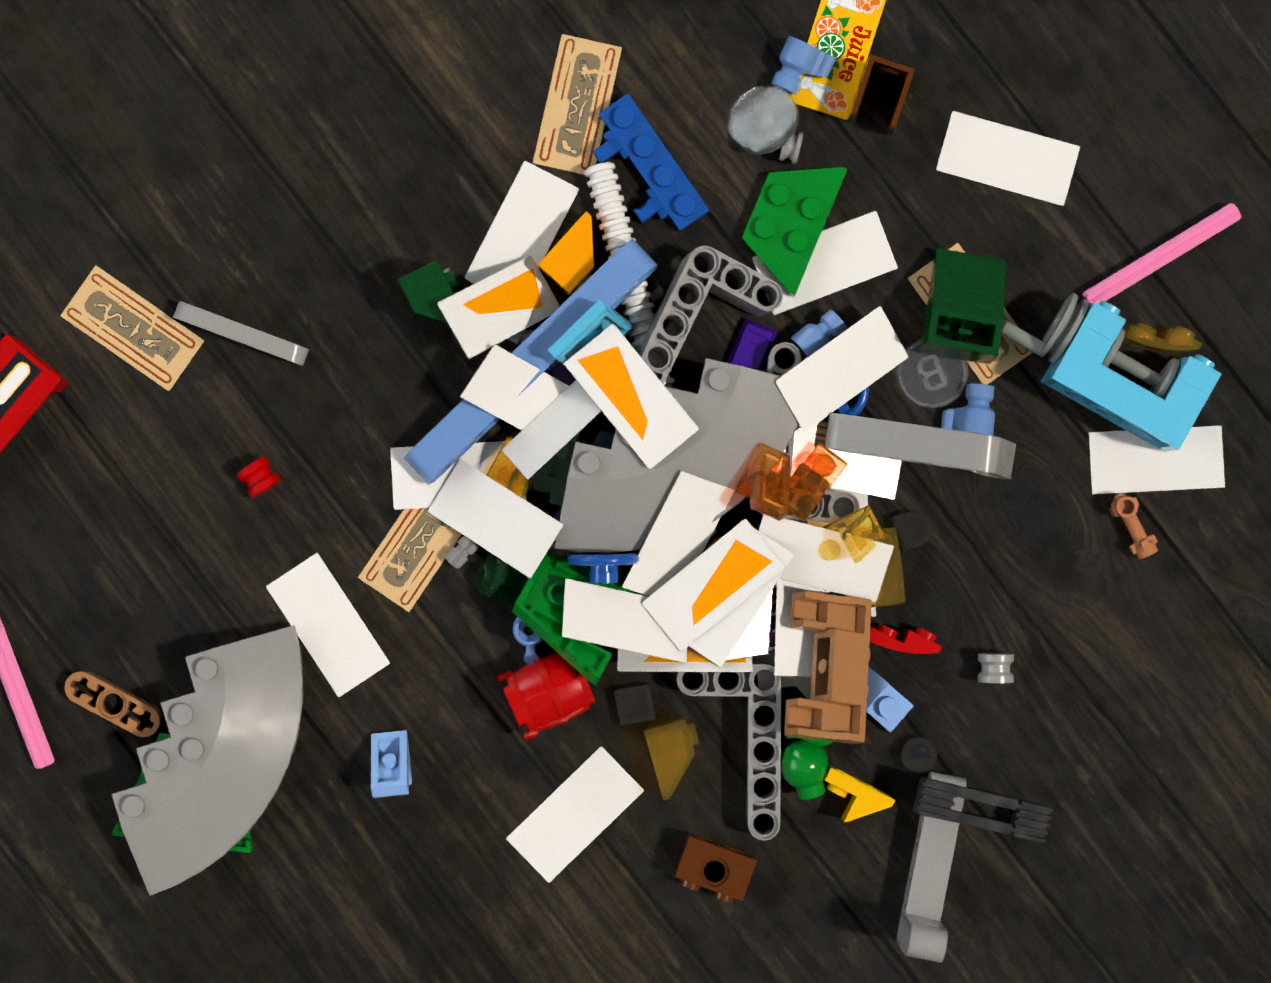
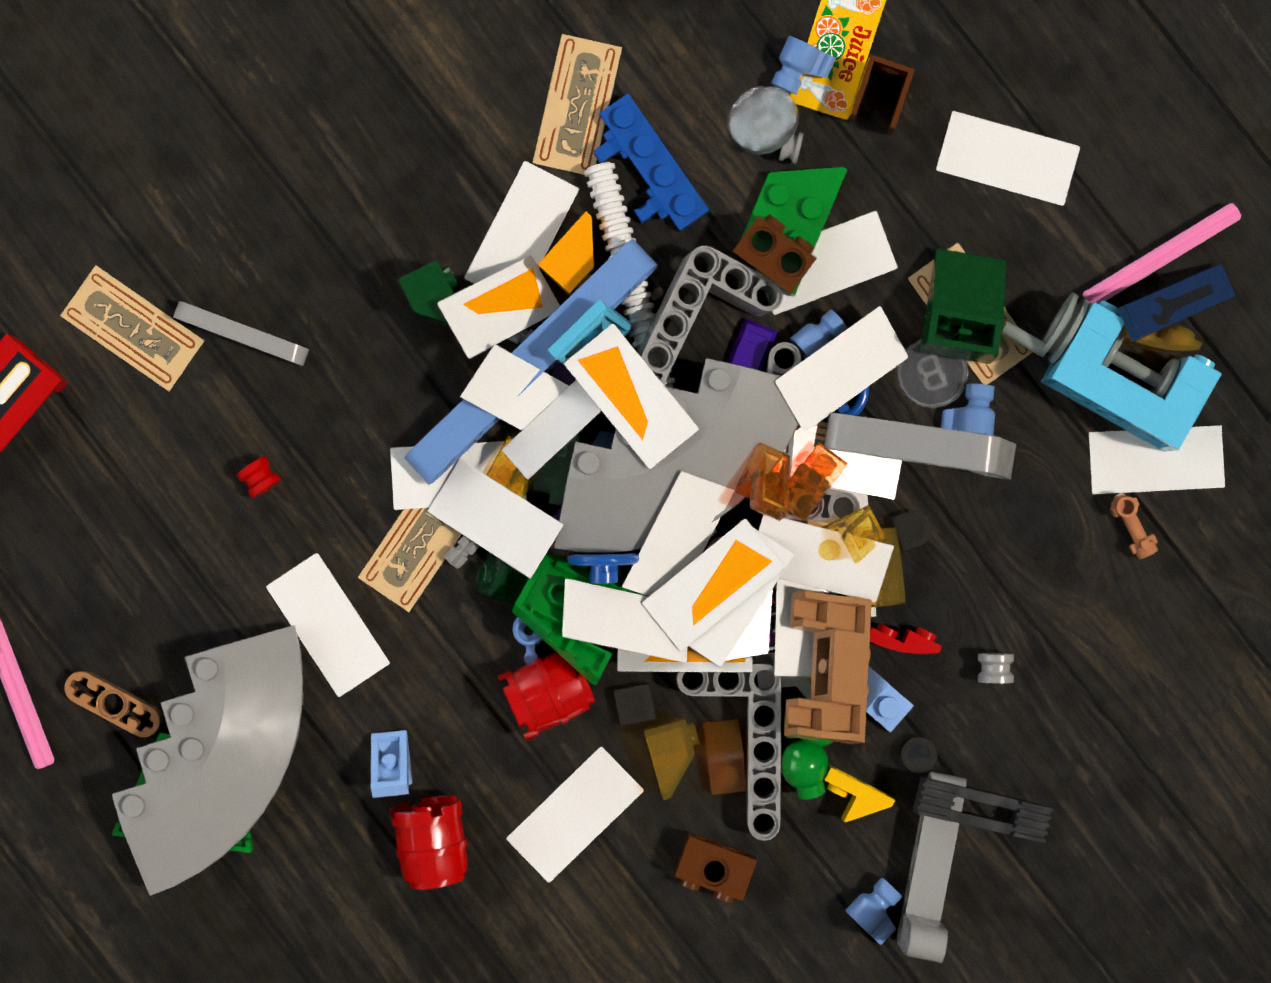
(430, 841): none -> red piece
(725, 756): none -> clear orange slope
(769, 261): none -> reddish brown brick
(871, 913): none -> medium blue piece
(1176, 302): none -> dark blue tile

